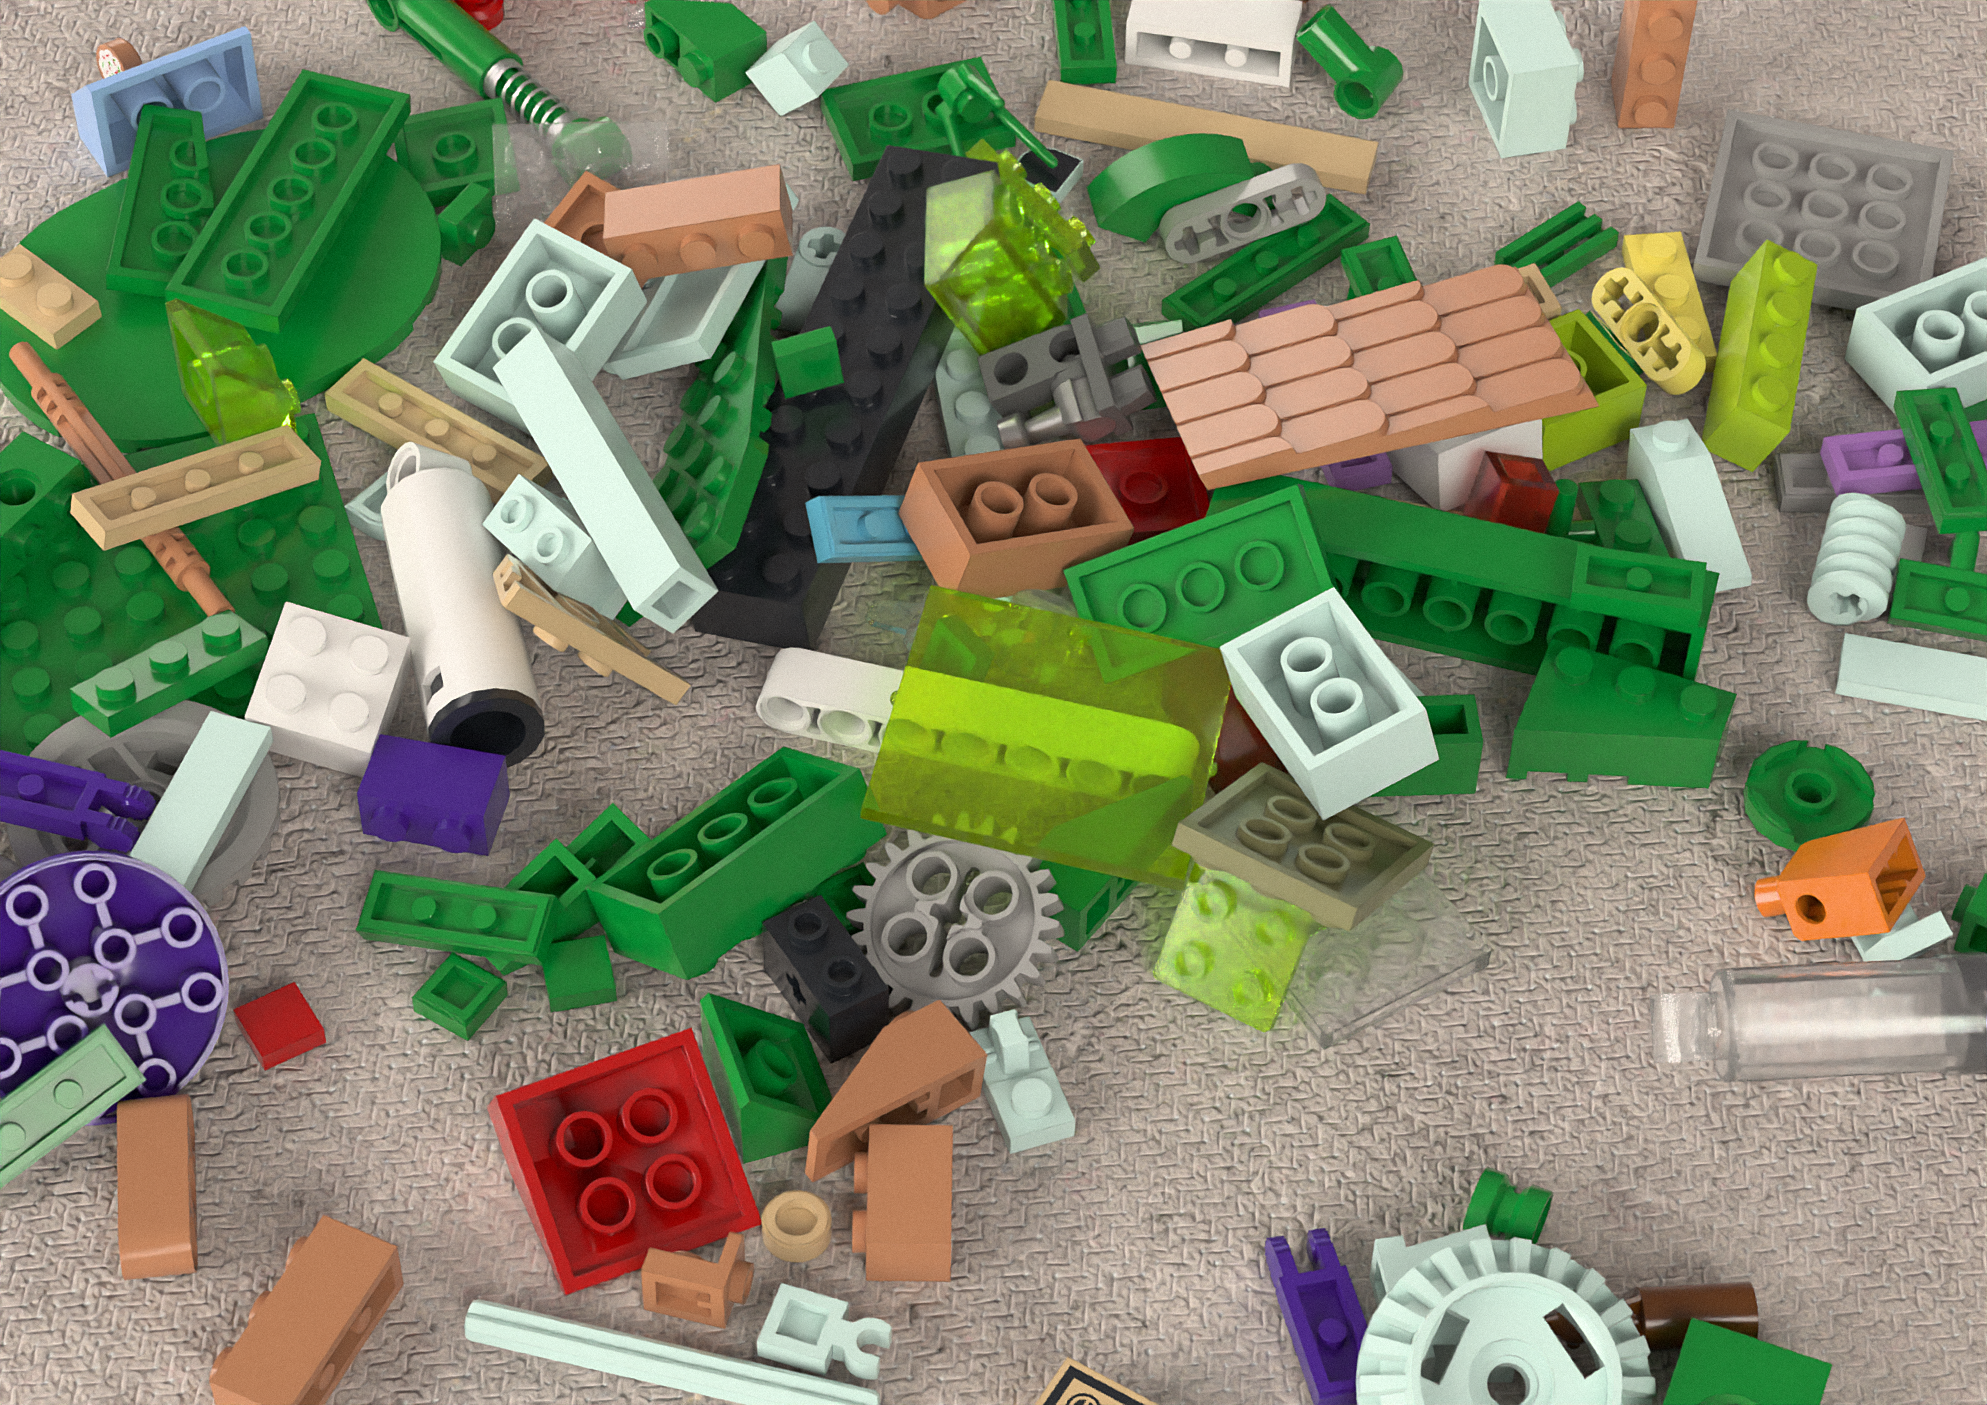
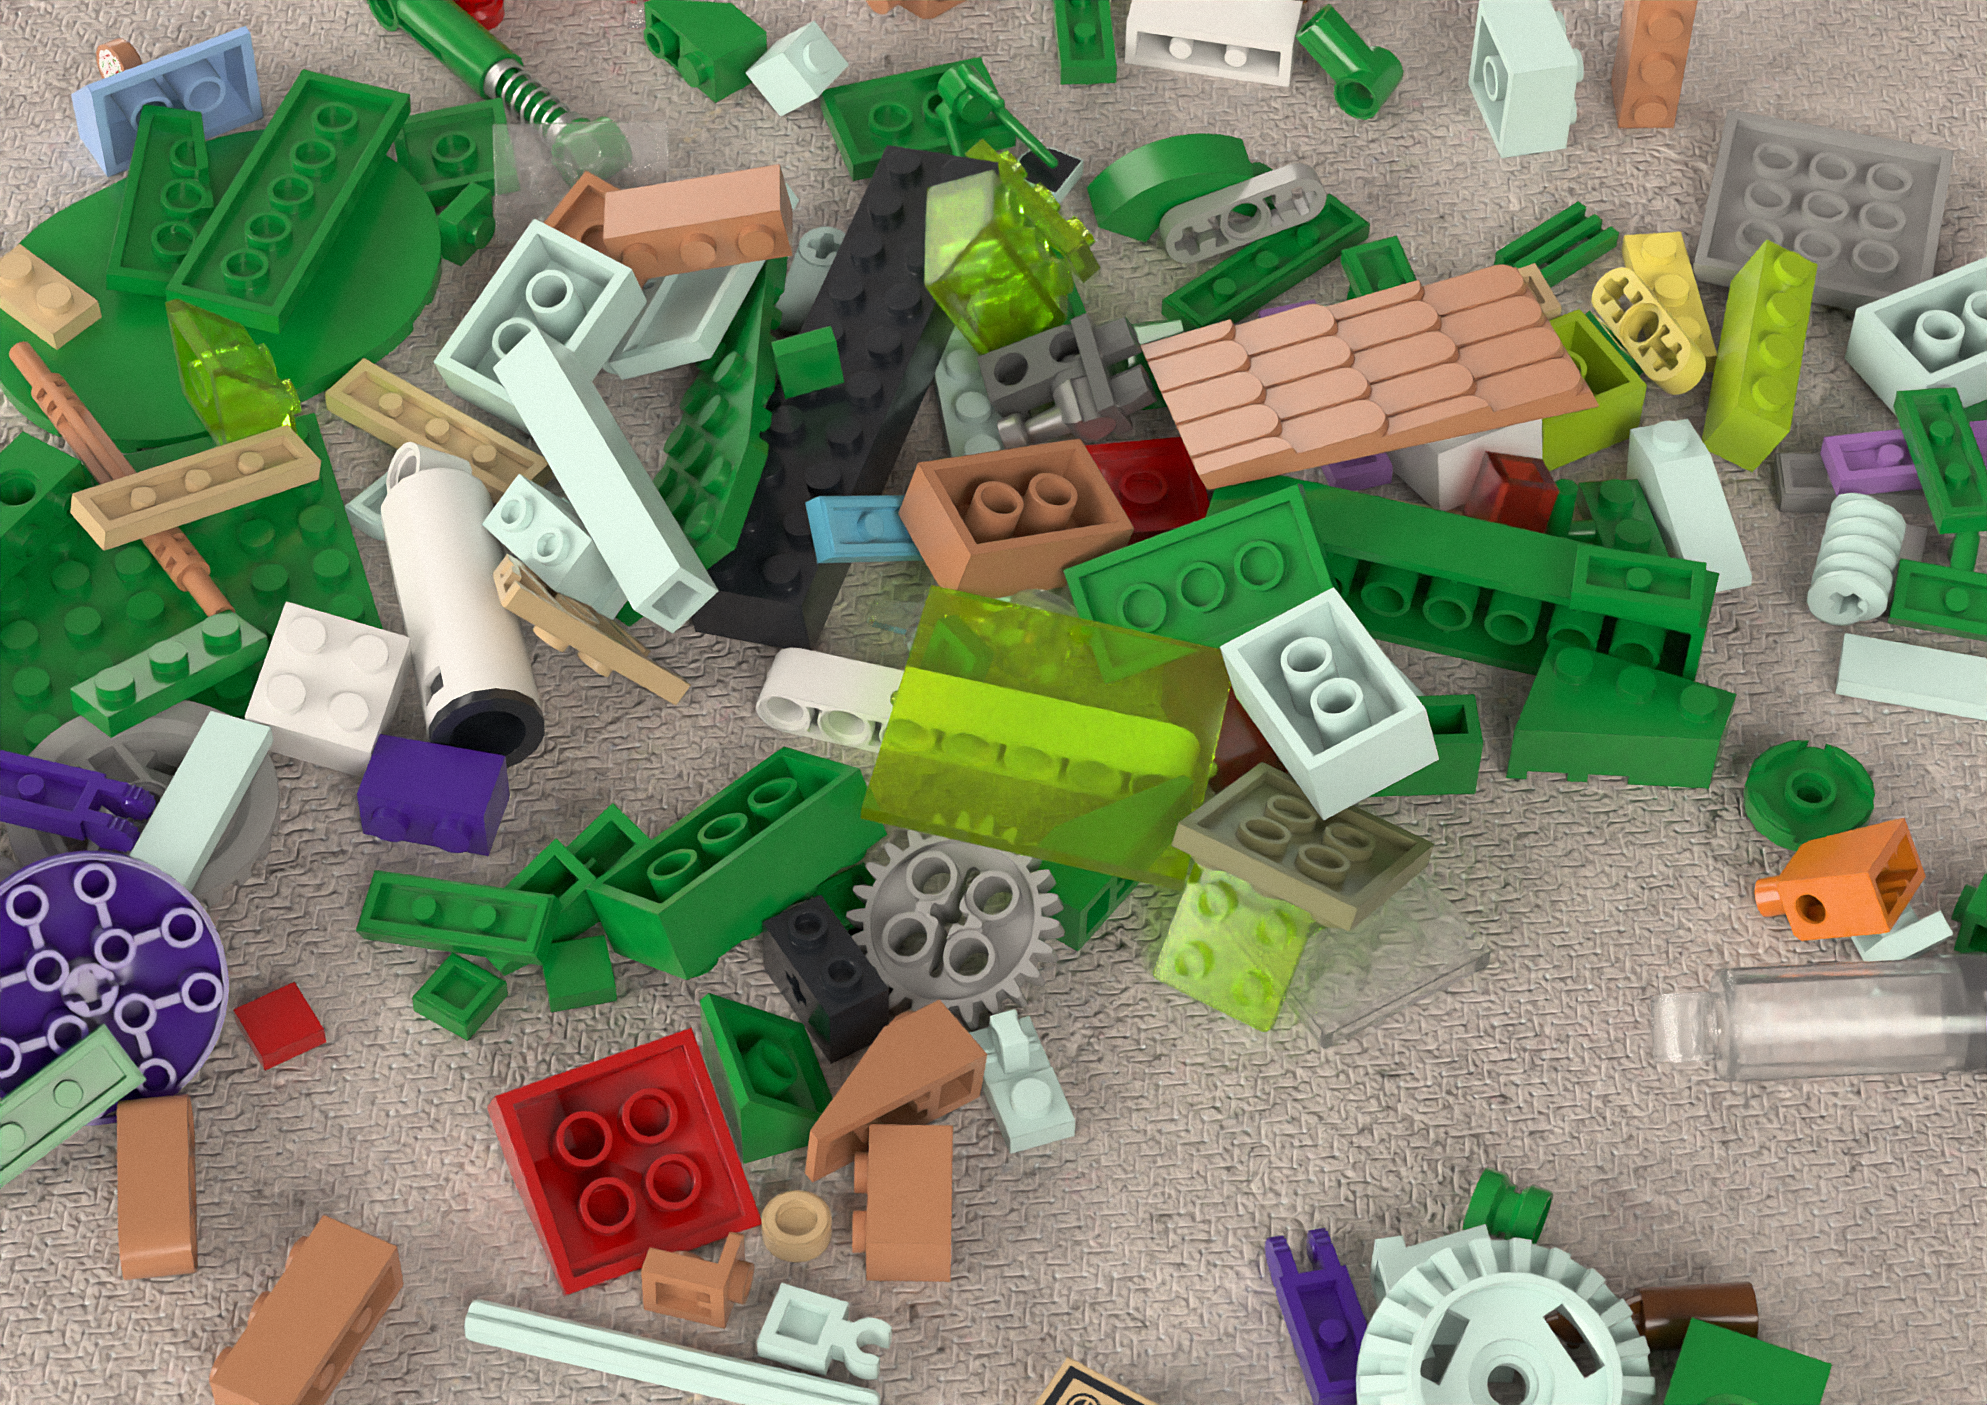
(1136, 121): tan tile -> none

